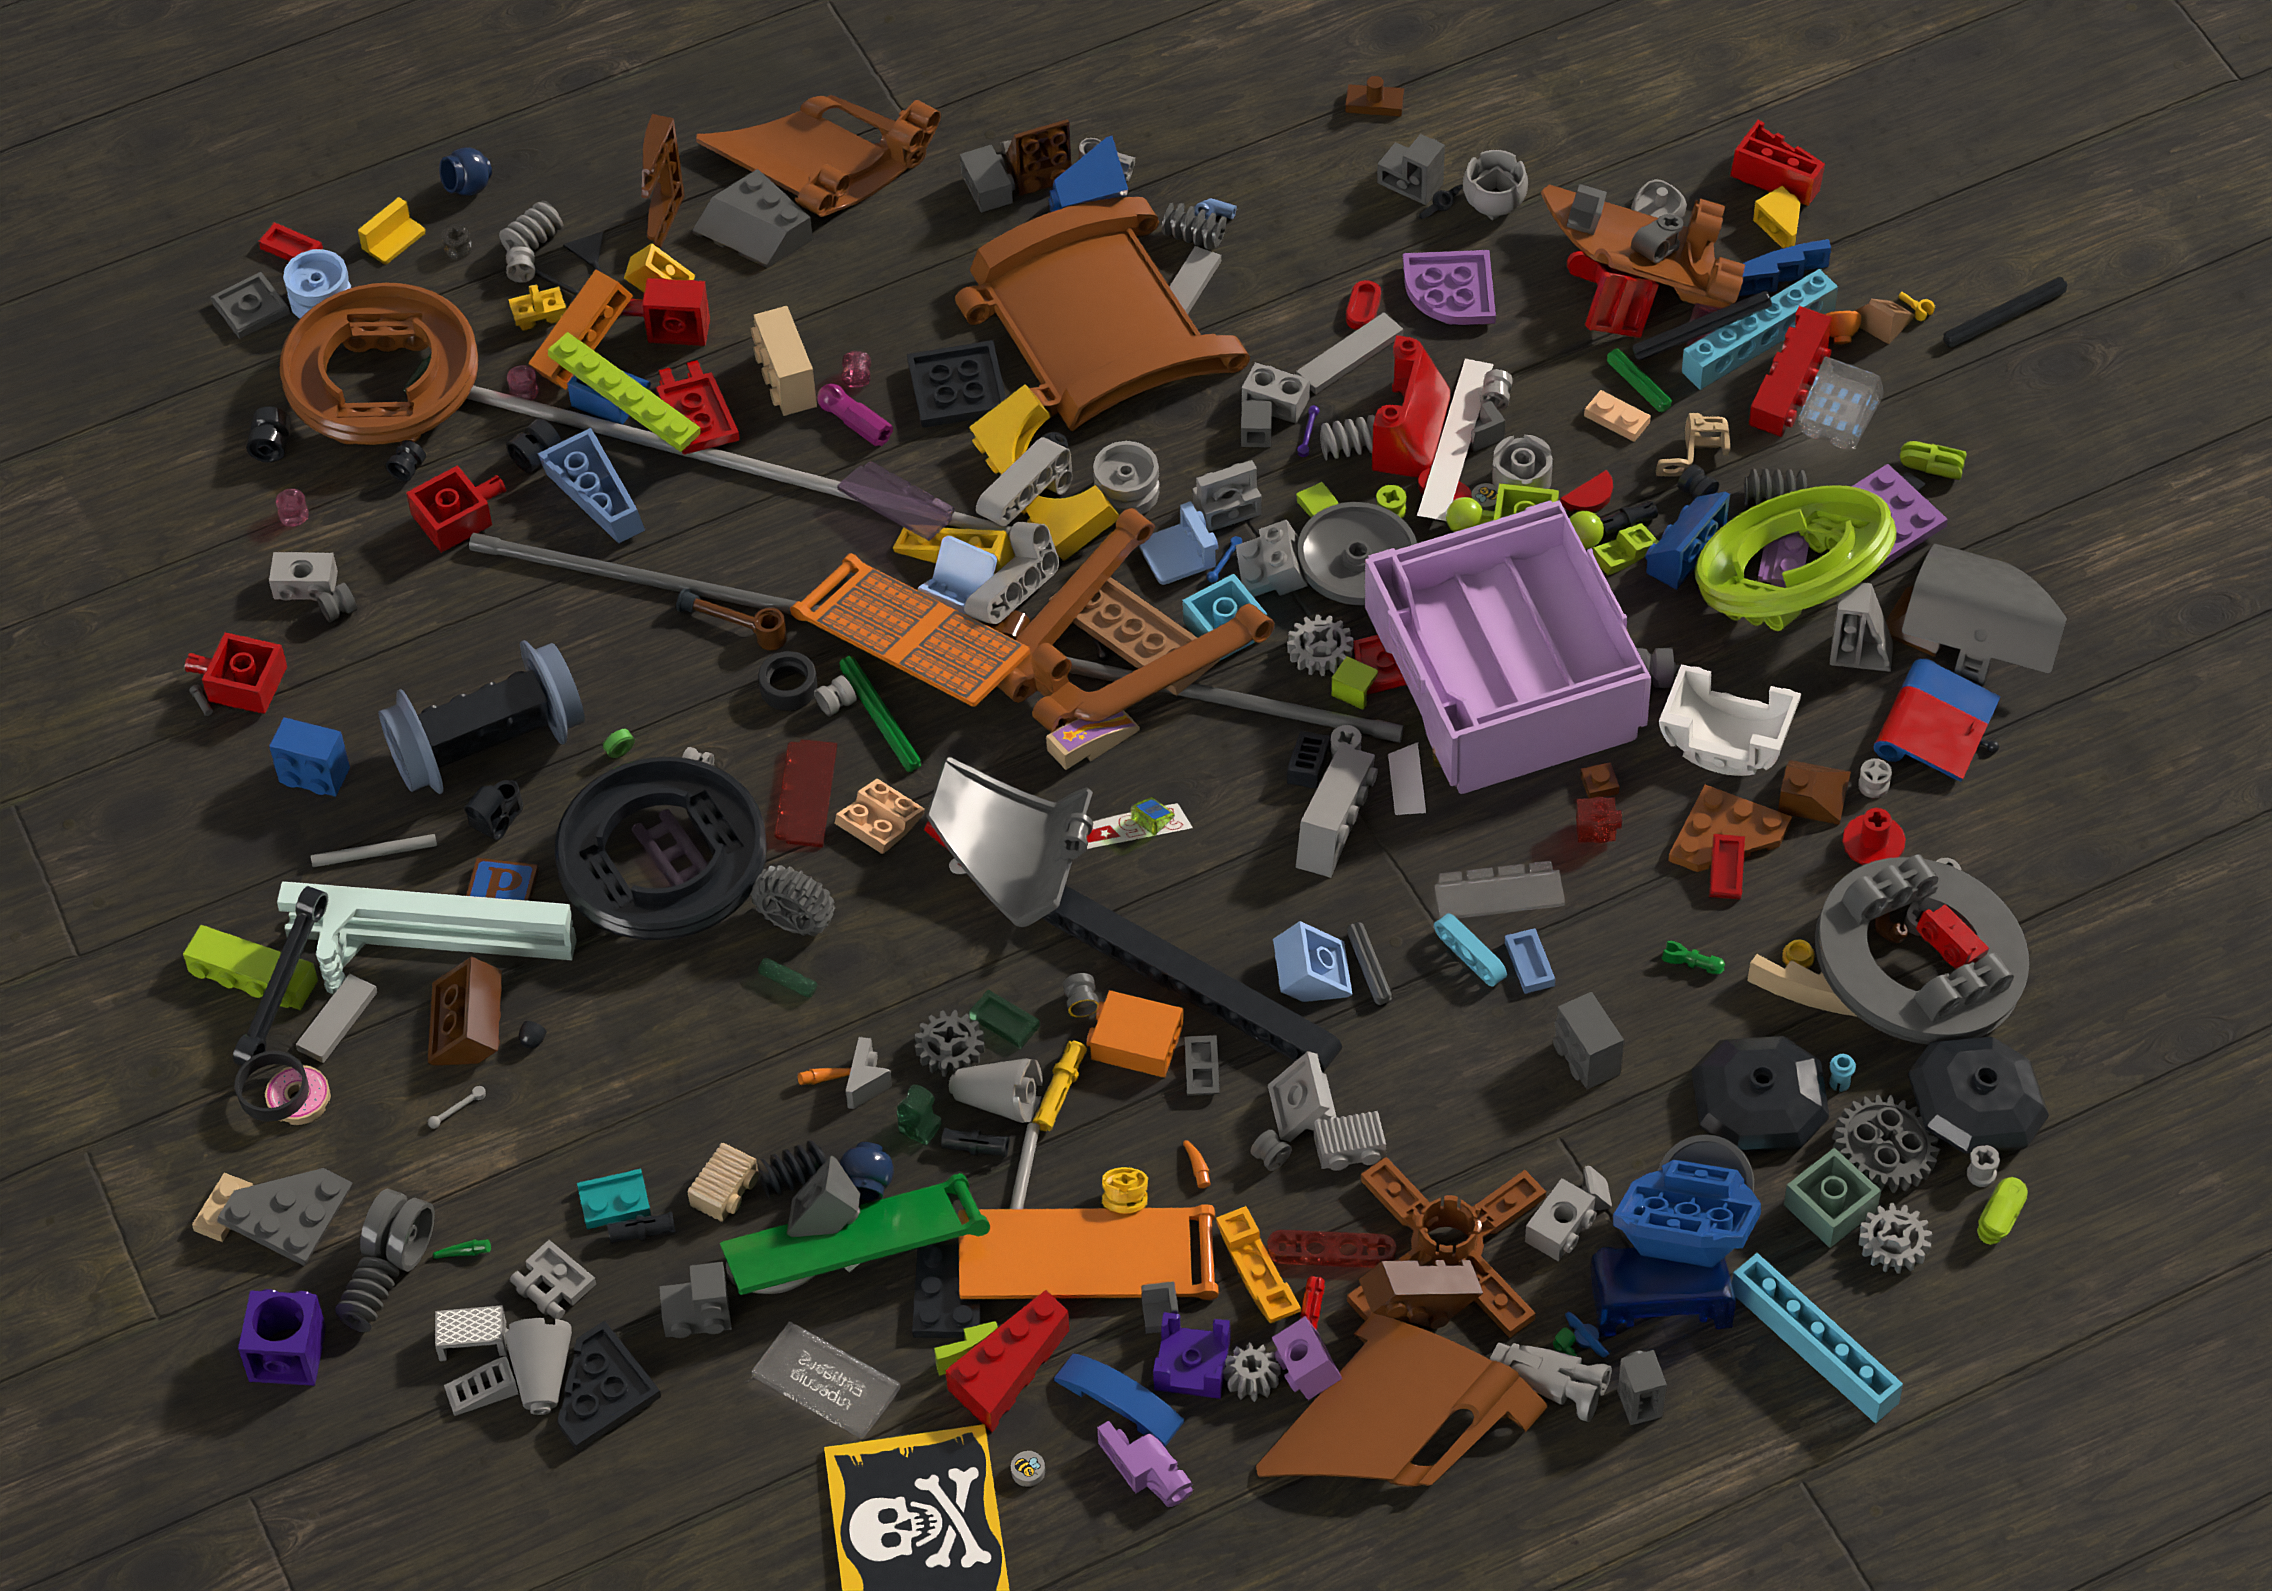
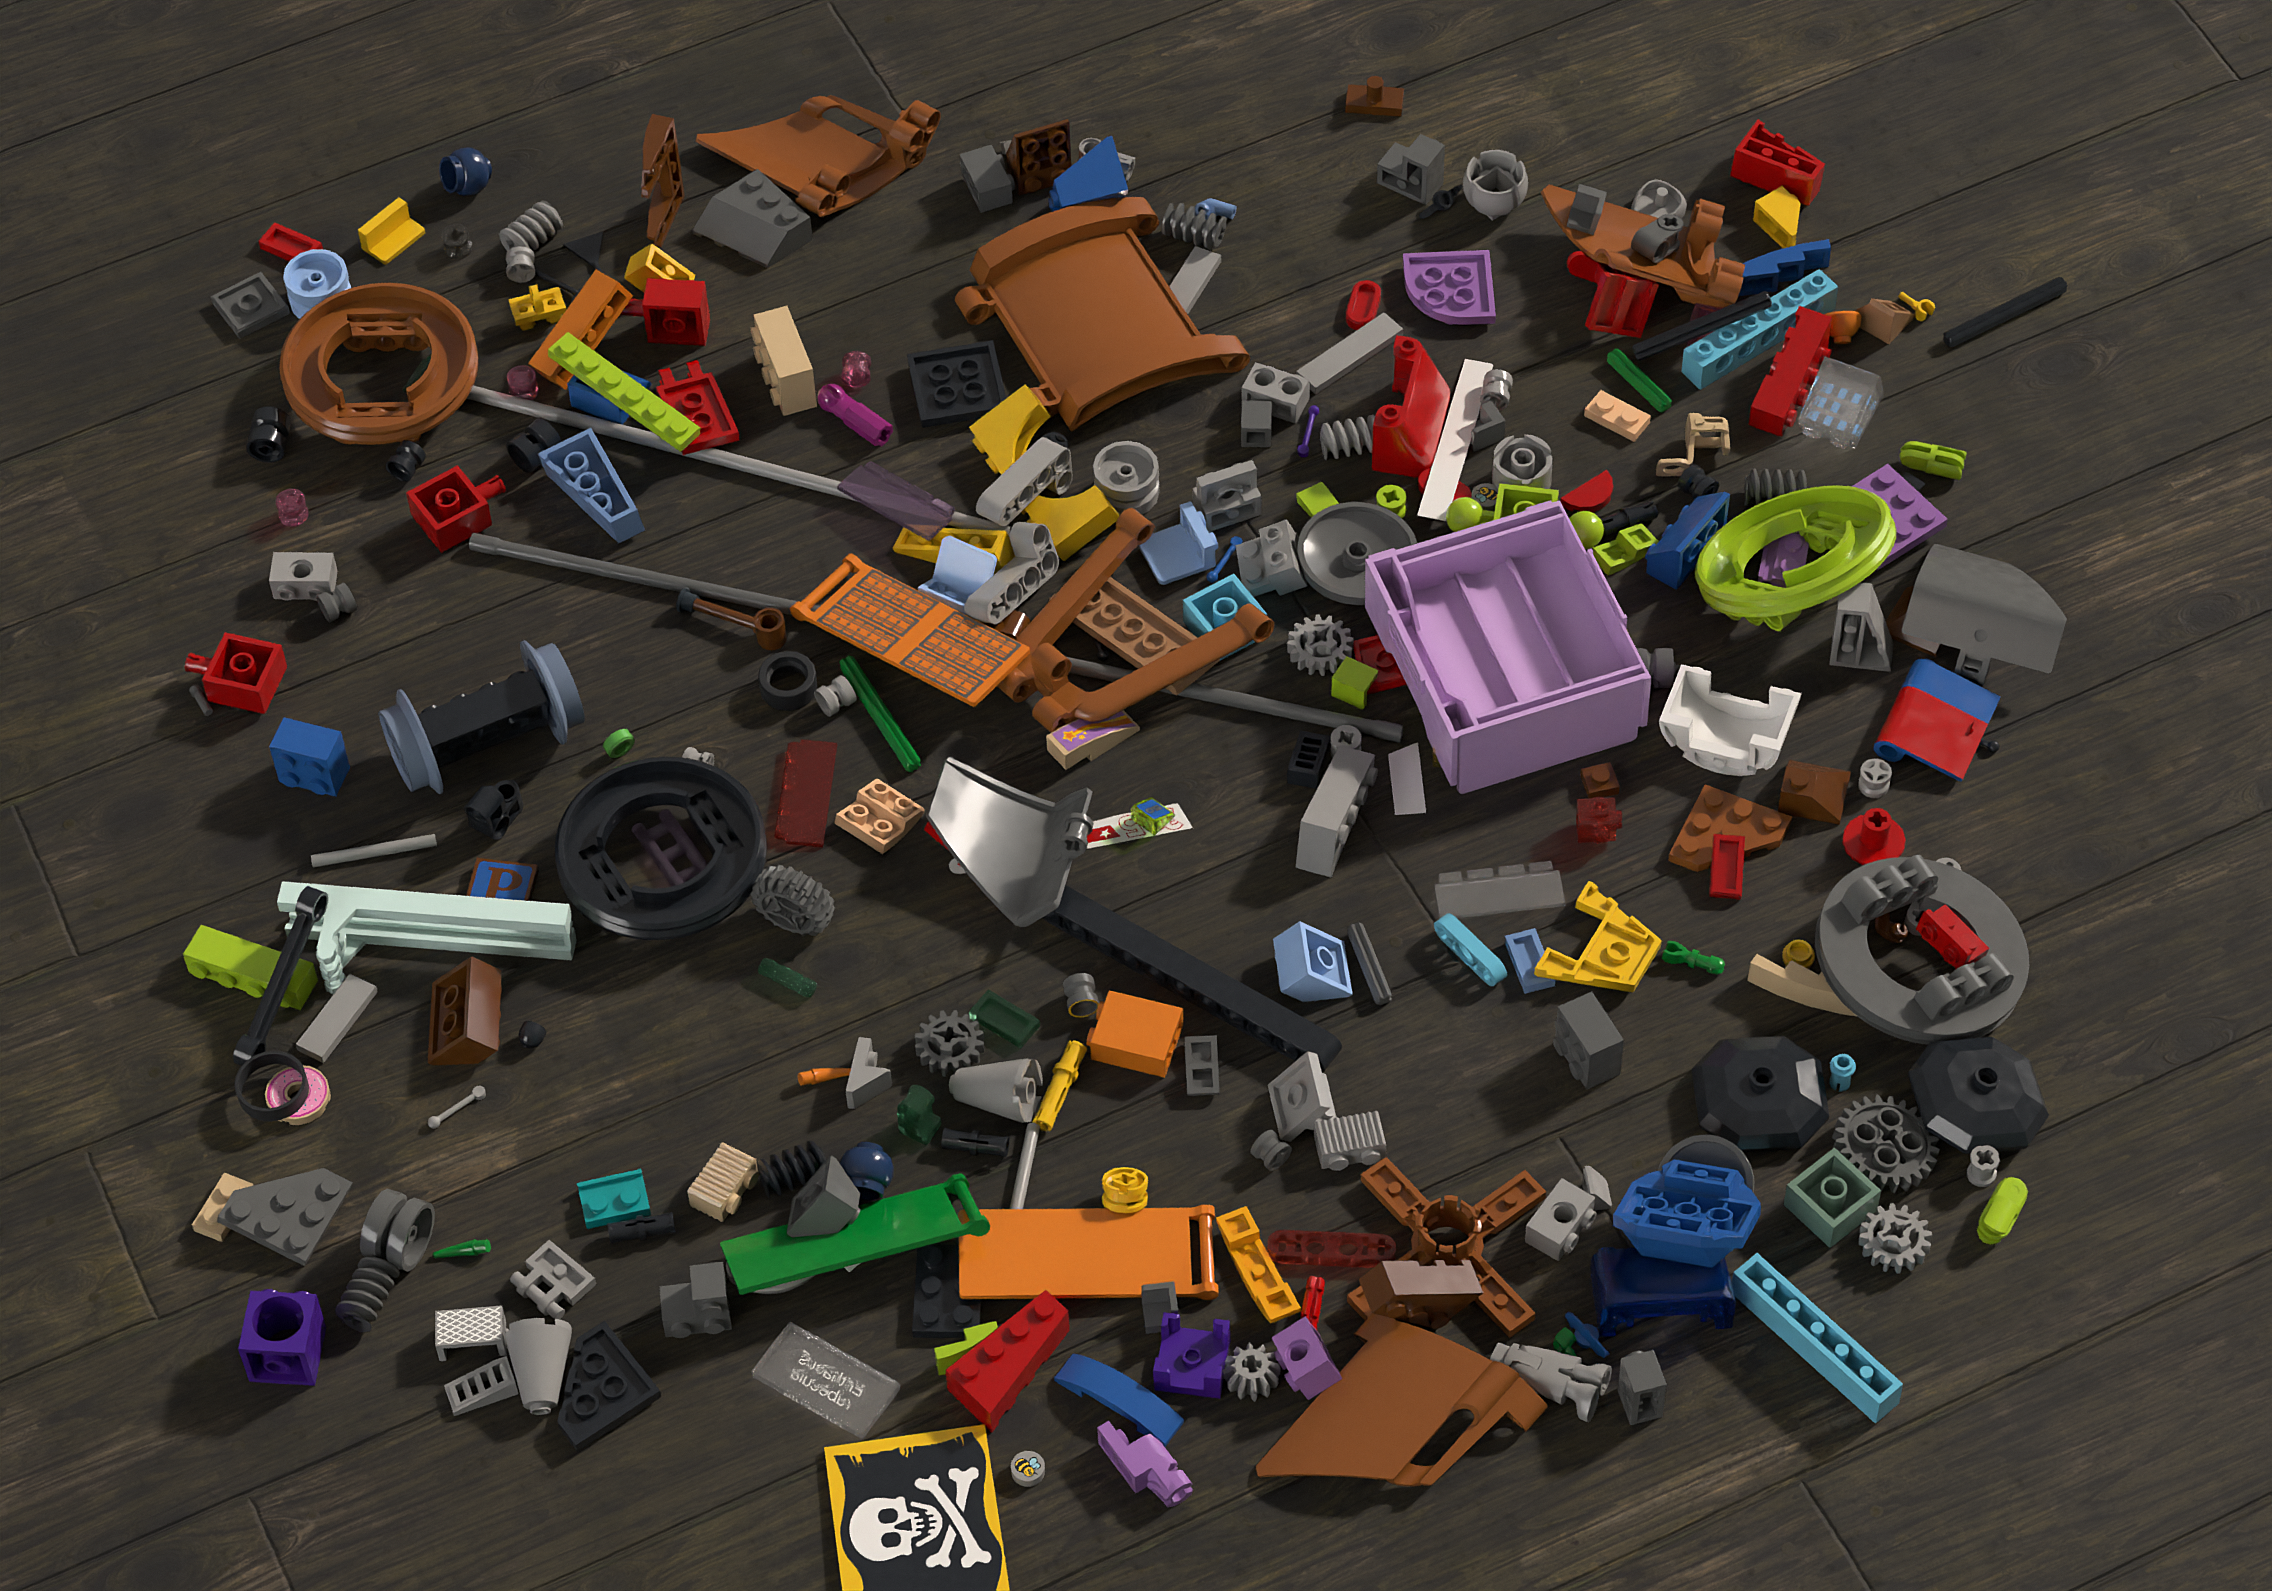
(1199, 1166): orange helmet -> none
(1614, 956): none -> yellow wing

